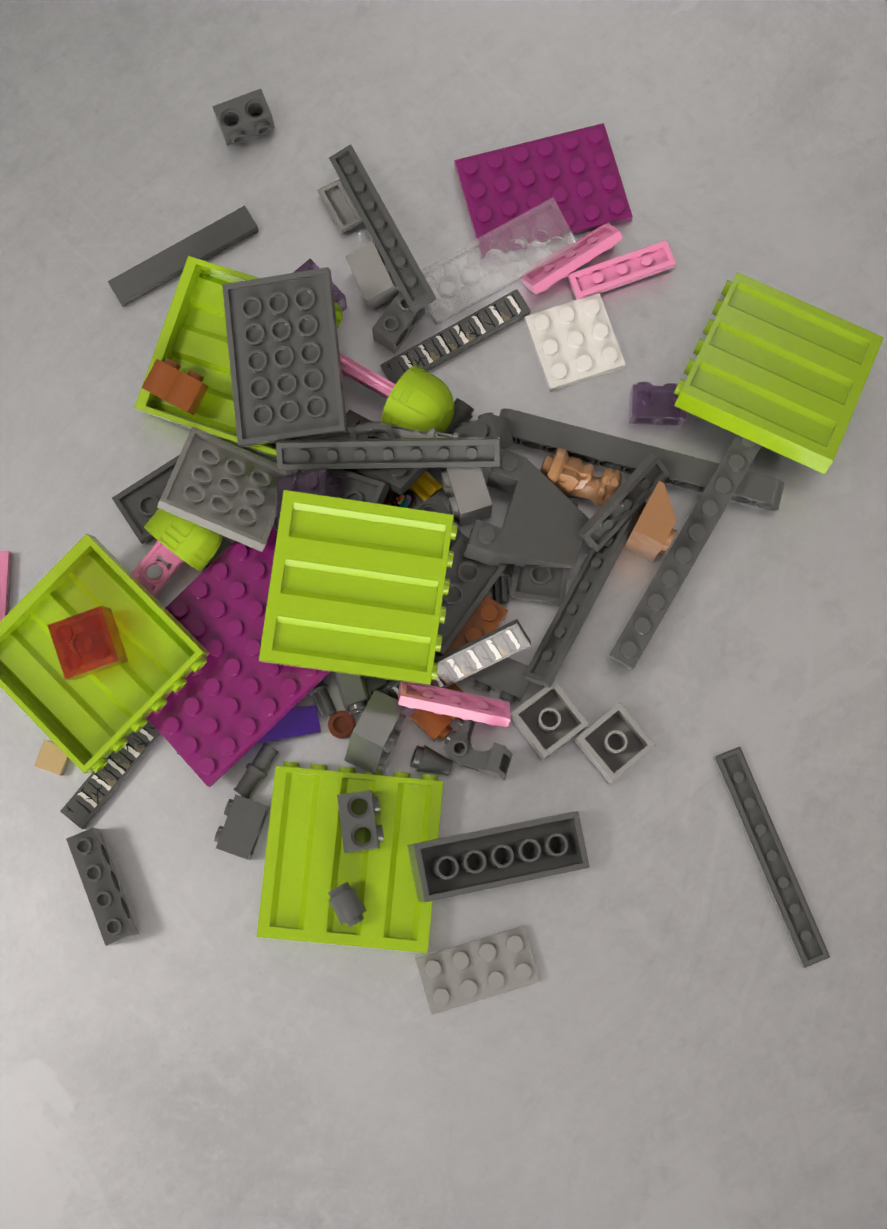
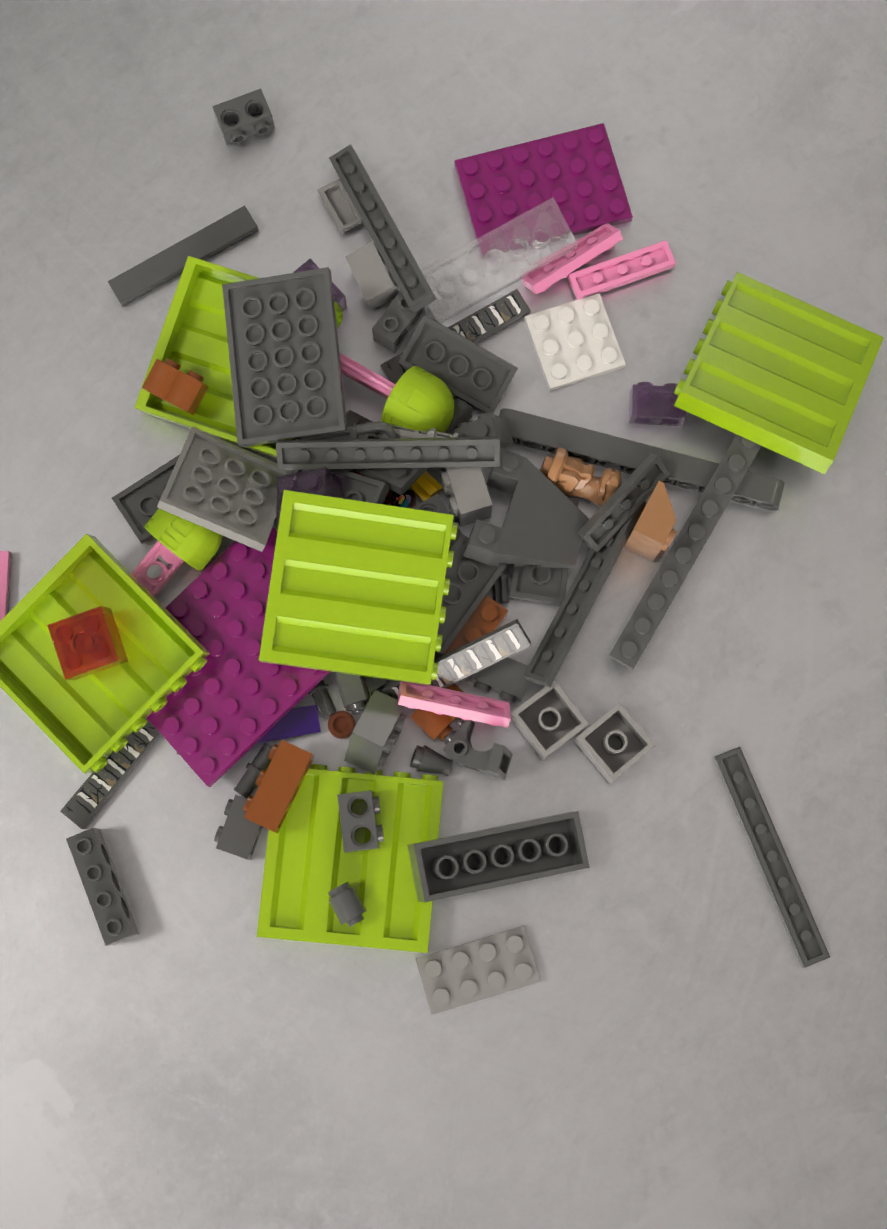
(51, 758): tan tile -> none
(278, 785): none -> dark orange brick
(460, 363): none -> dark grey plate

